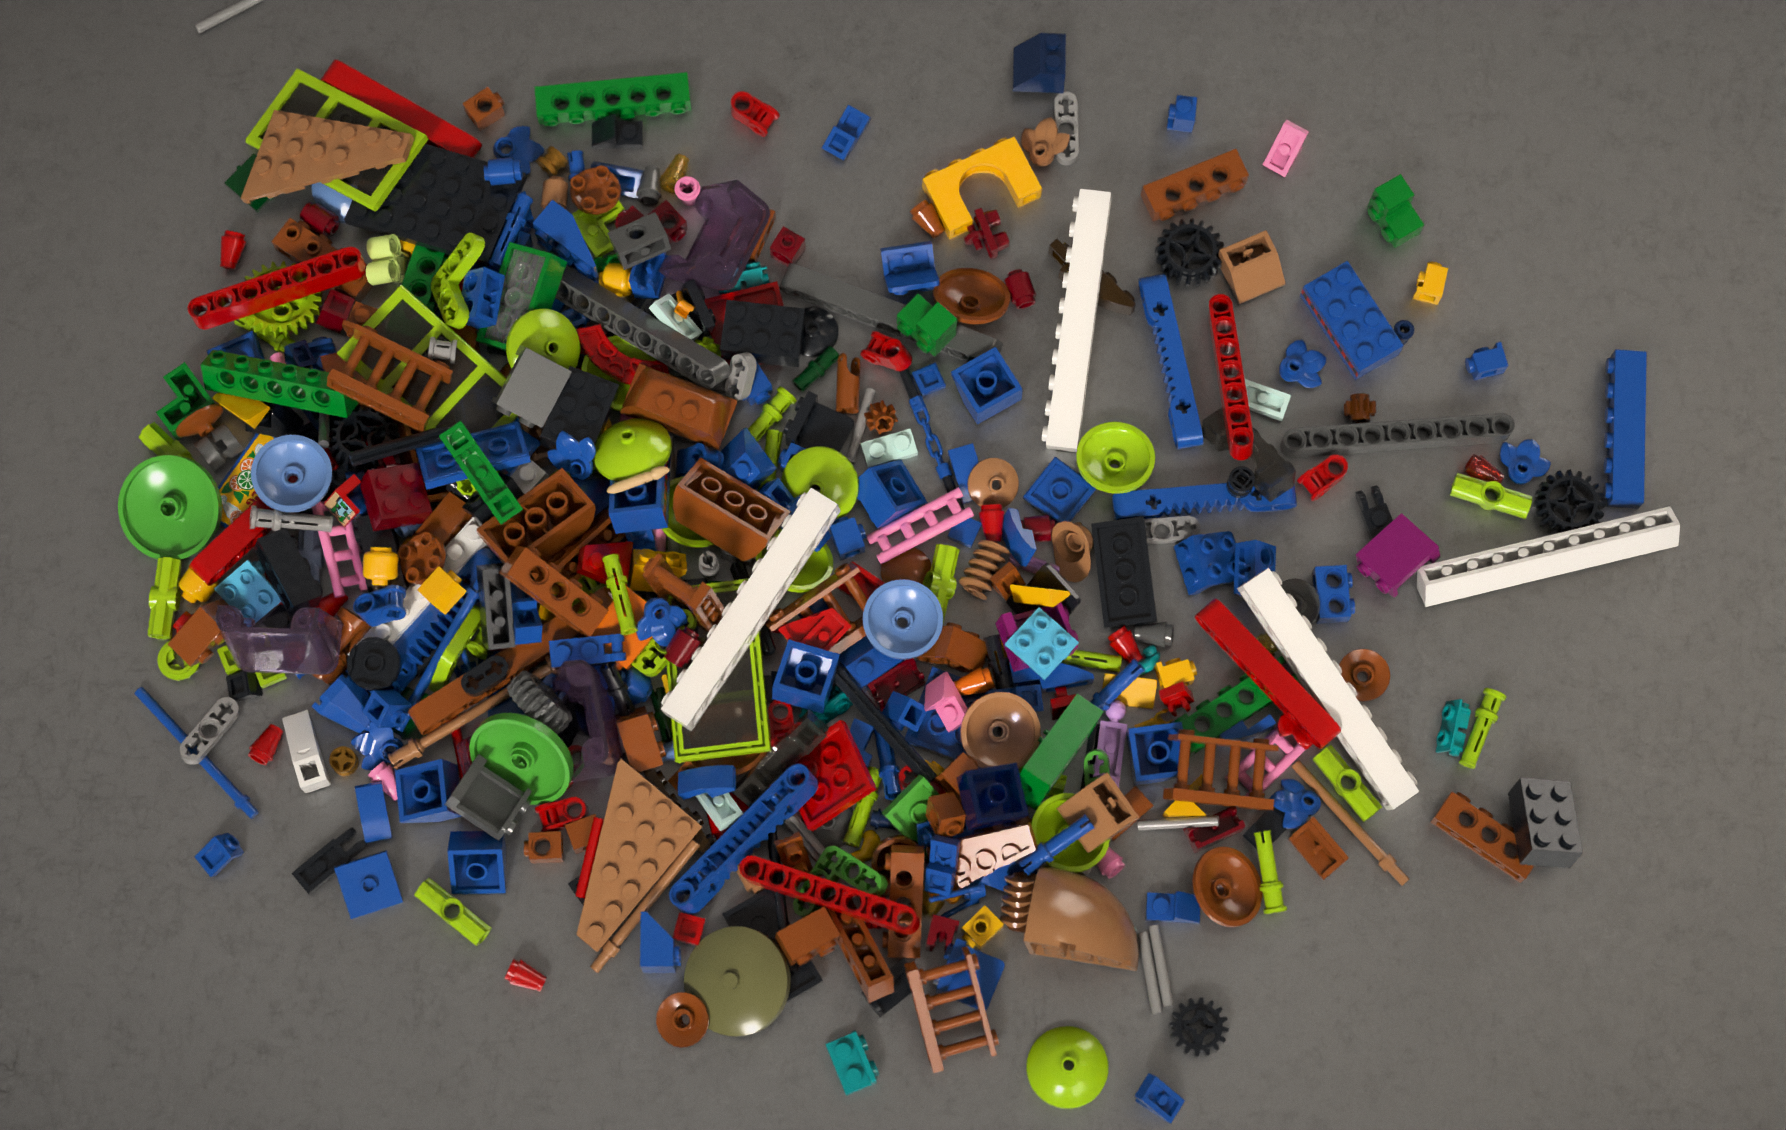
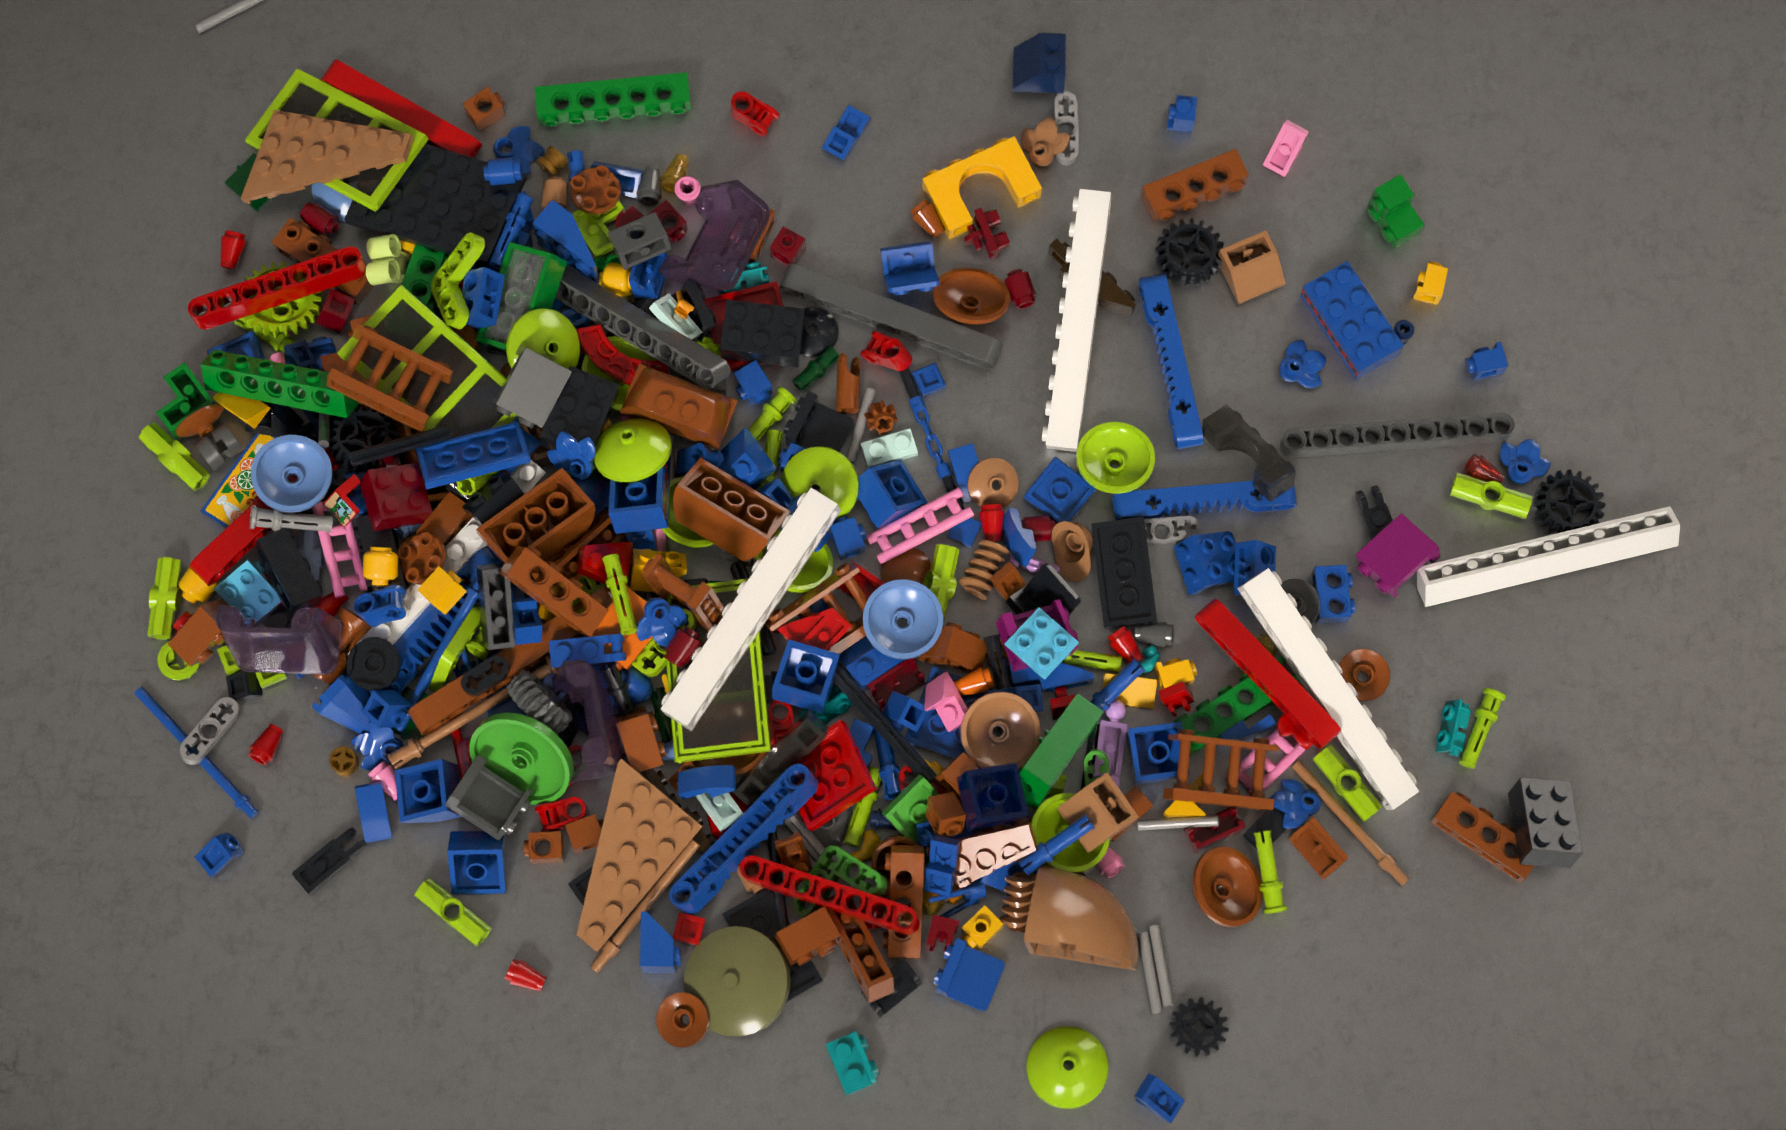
(170, 507): bright green dish -> none
(305, 752): white slope -> none
(359, 315): dark orange bracket -> none
(368, 884): blue plate -> none
(442, 350): light grey bush -> none
(480, 472): green slope -> none
(589, 857): red bar -> none
(613, 134): black slope -> none
(656, 473): tan piece -> none
(709, 565): light grey pin -> none
(740, 376): light grey beam -> none
(925, 1003): dark orange fence -> none
(928, 324): green brick -> none
(987, 385): blue slope -> none
(1038, 595): yellow slope -> none
(1156, 720): yellow hand -> none
(1174, 907): blue slope -> none
(1228, 386): red beam -> none
(1240, 488): black wheel -> none
(1266, 400): light aqua plate -> none
(1319, 478): red piece -> none
(1360, 408): reddish brown gear -> none
(1625, 429): blue brick -> none

